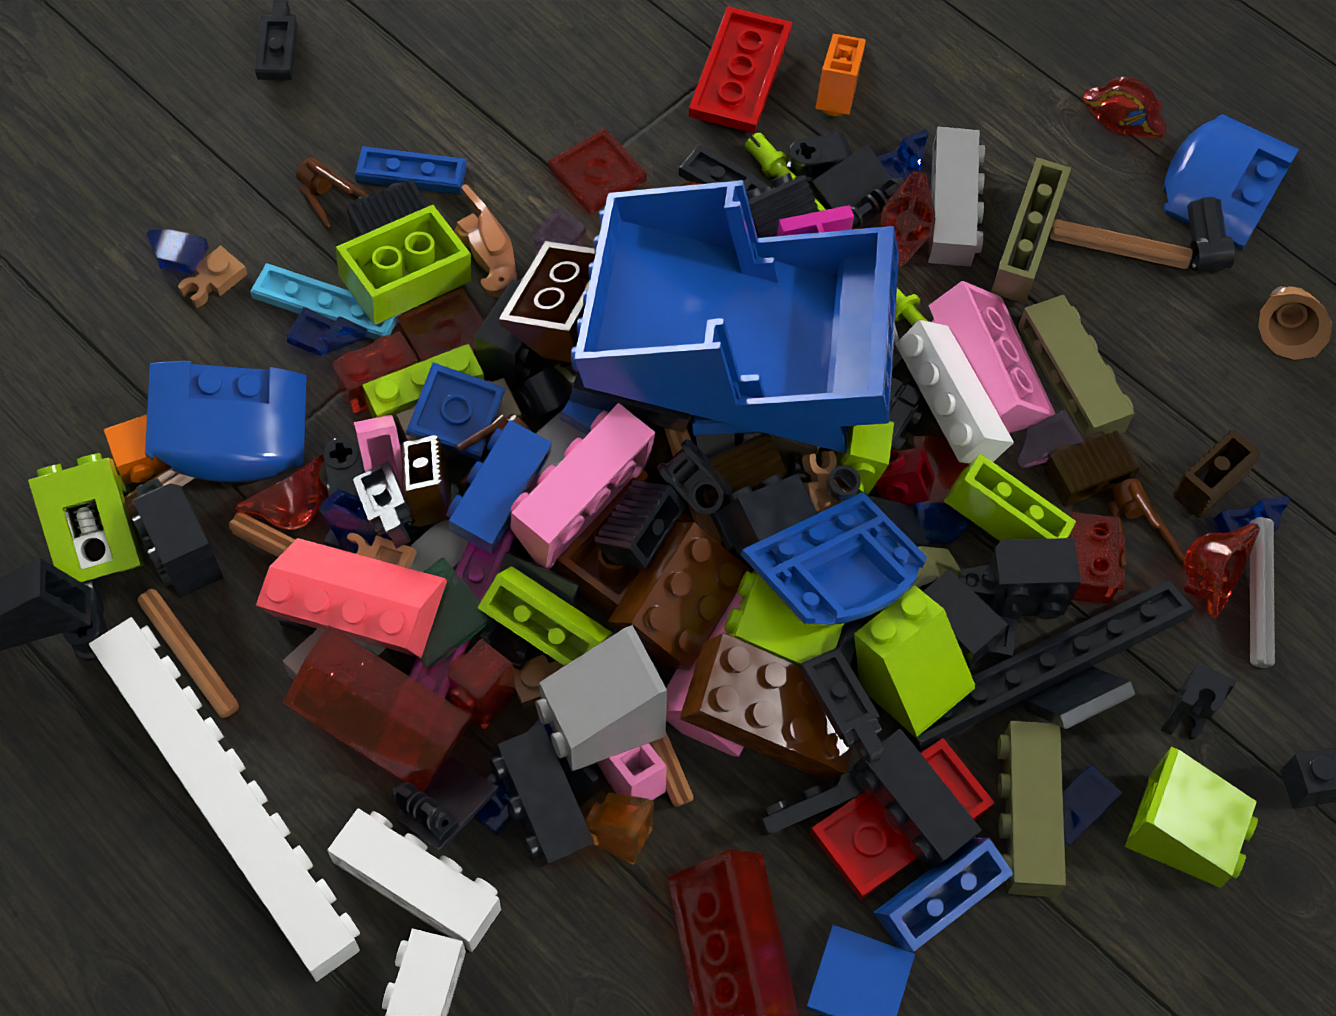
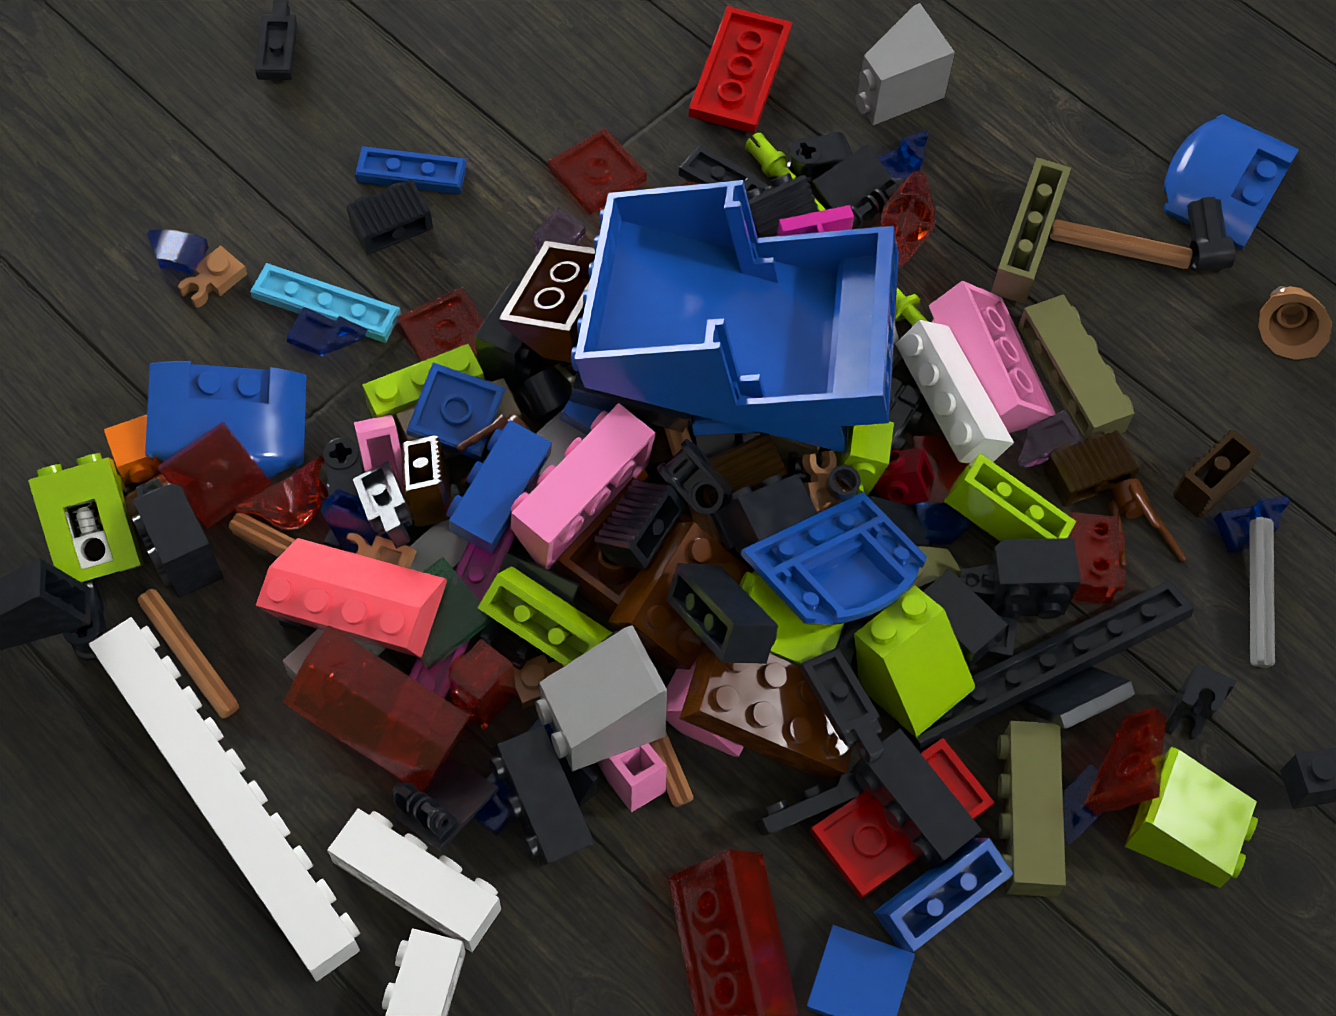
(215, 474): none -> clear red tile
(319, 179): reddish brown plant -> none
(370, 363): clear red brick -> none
(403, 264): lime brick -> none
(488, 245): nougat animal -> none
(621, 824): clear orange slope -> none
(722, 613): none -> black brick
(840, 75): orange slope -> none
(904, 68): none -> light grey slope
(955, 196): light grey brick -> none
(1127, 107): clear red hat -> none
(1131, 765): none -> clear red wing
(1216, 565): clear red hat -> none

